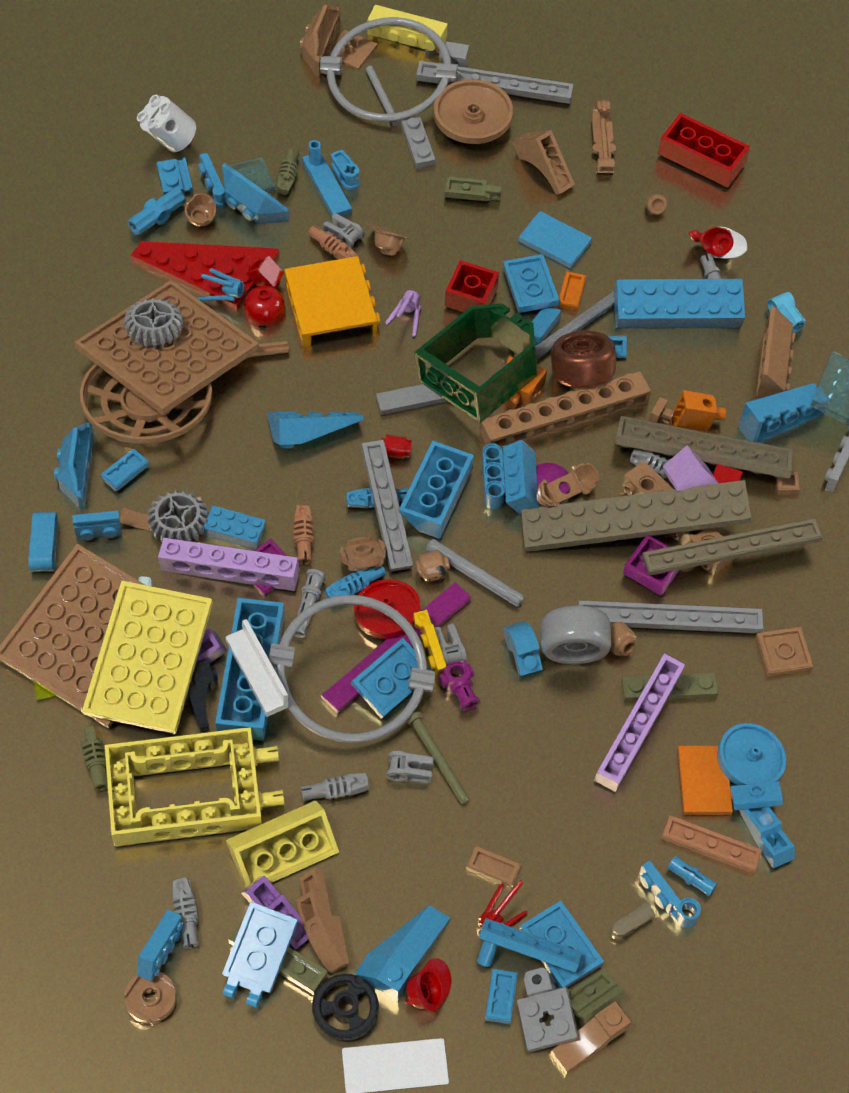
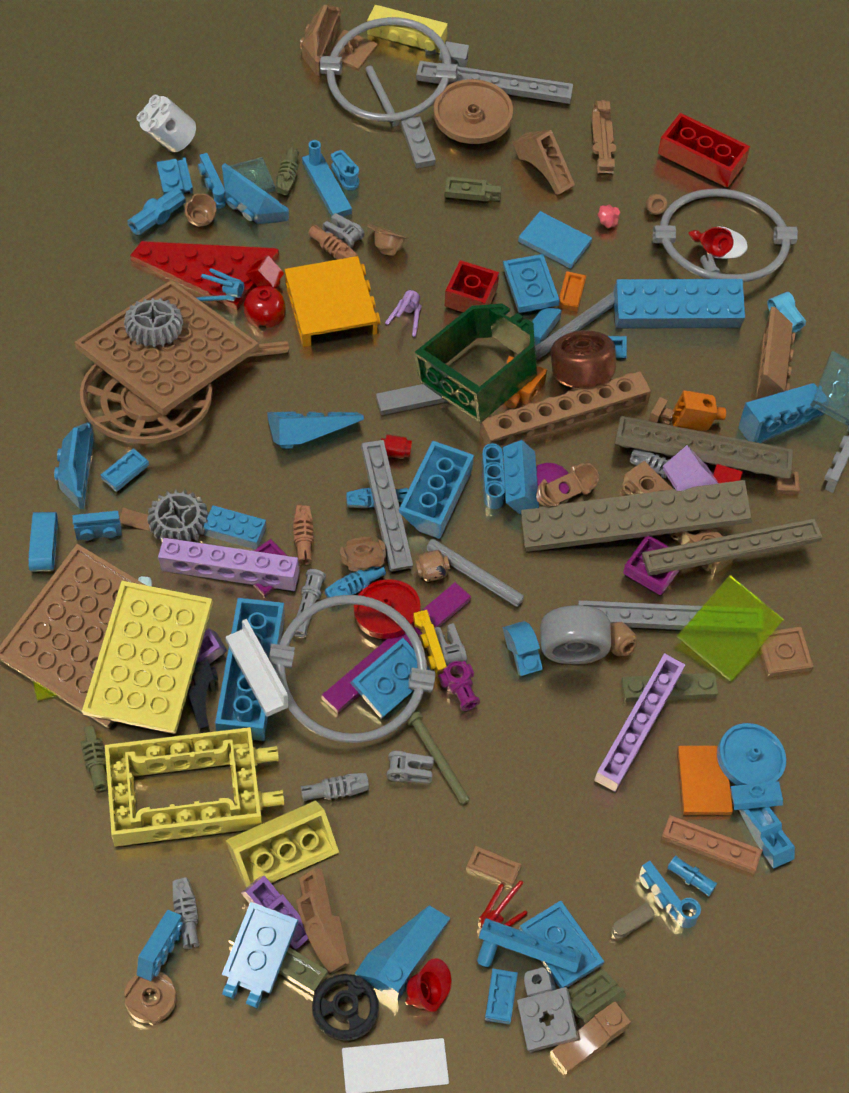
(609, 216): none -> coral piece
(730, 628): none -> clear neon green piece
(782, 234): none -> light grey piece

